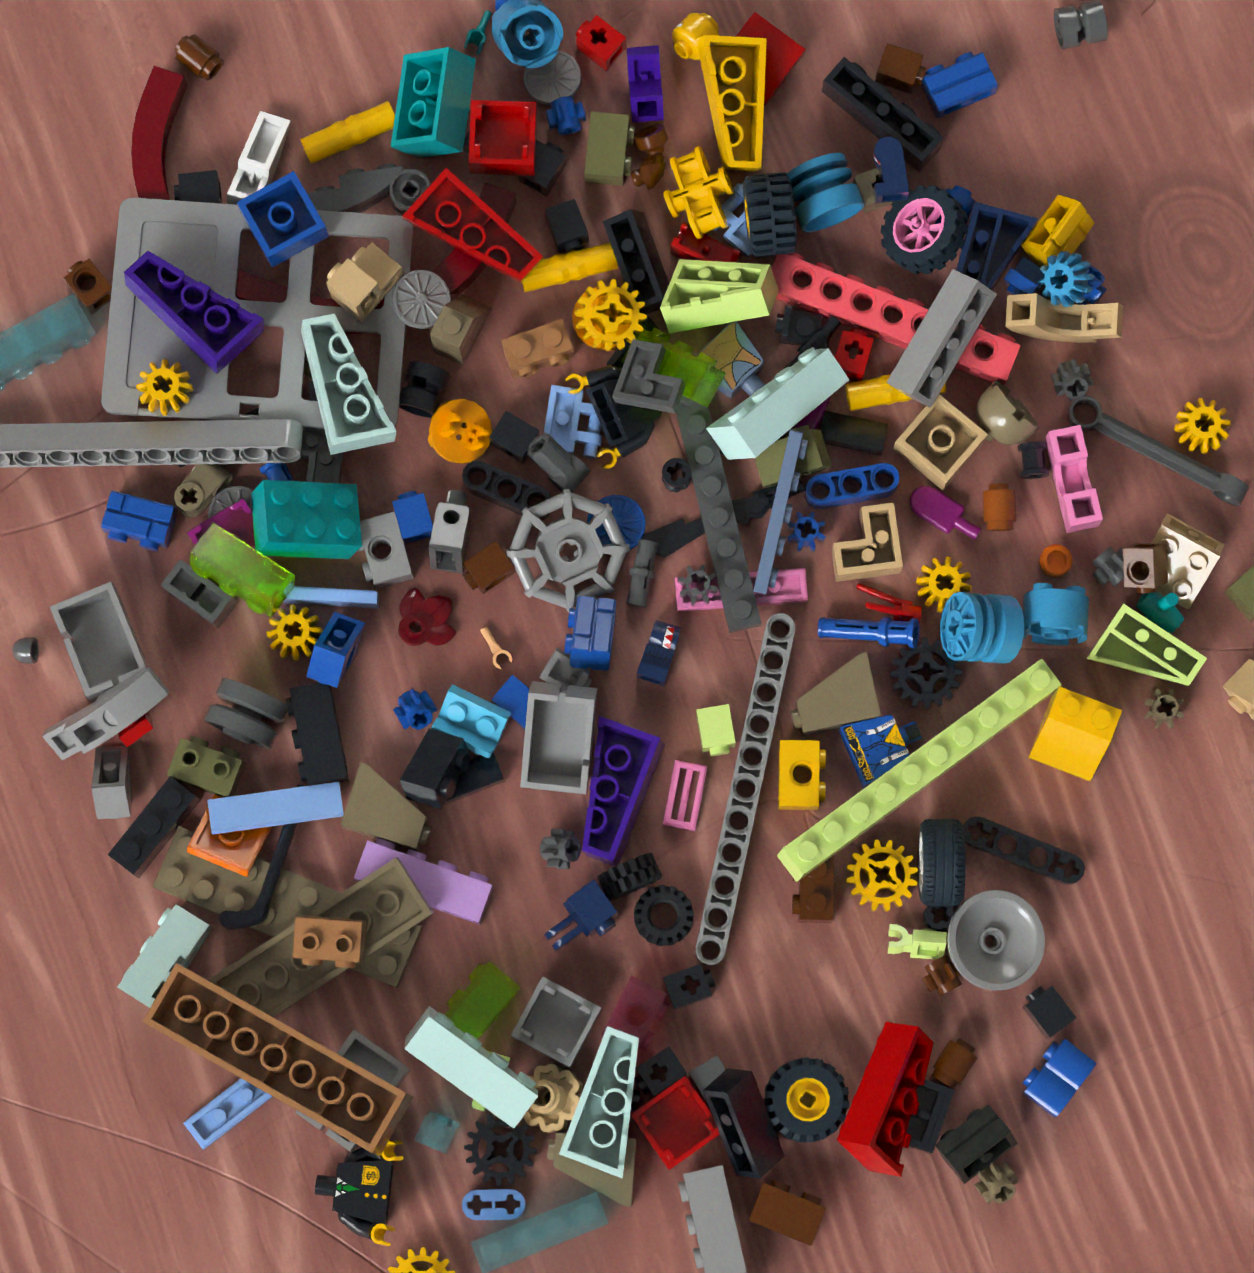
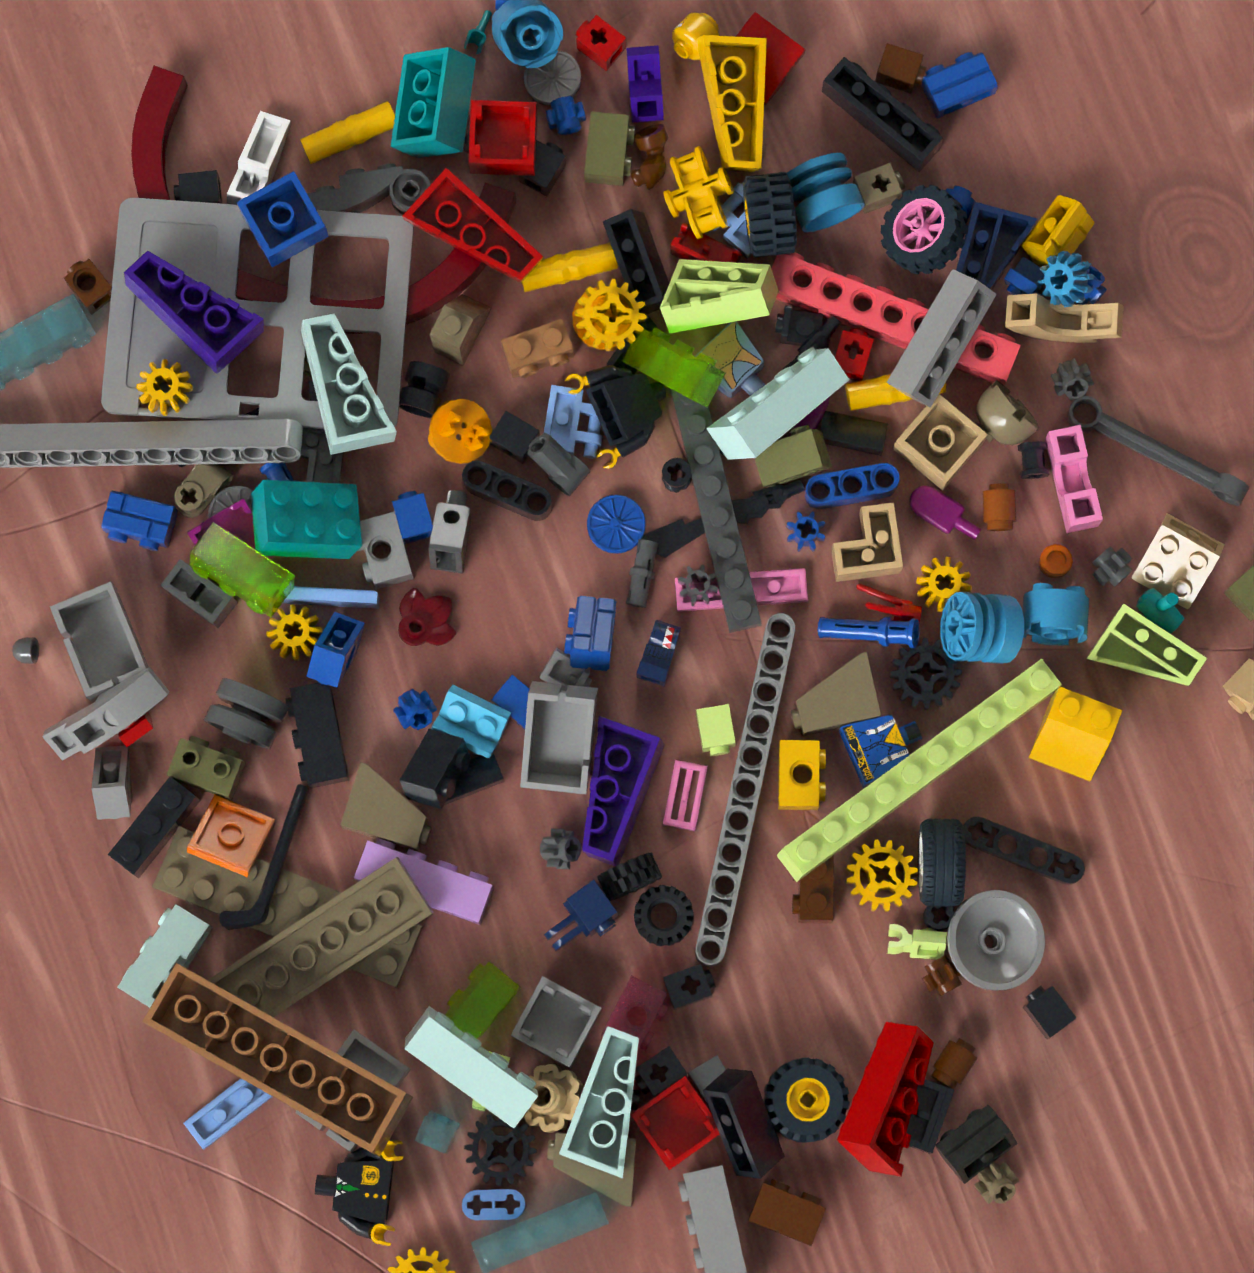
(198, 57): reddish brown brick -> none
(275, 808): light blue tile -> none
(329, 939): medium nougat brick -> none
(363, 280): tan brick -> none
(420, 298): light grey wheel -> none
(487, 568): reddish brown brick -> none
(494, 647): light nougat hand -> none
(567, 226): black brick -> none
(571, 531): light grey plate -> none
(642, 385): dark grey plate -> none
(780, 512): sand blue plate -> none
(890, 161): dark blue leg -> none
(1058, 1077): blue brick -> none
(1080, 24): dark grey wheel -> none
(1156, 559): reddish brown brick -> none
(1160, 718): dark tan gear -> none
(1200, 412): yellow gear -> none

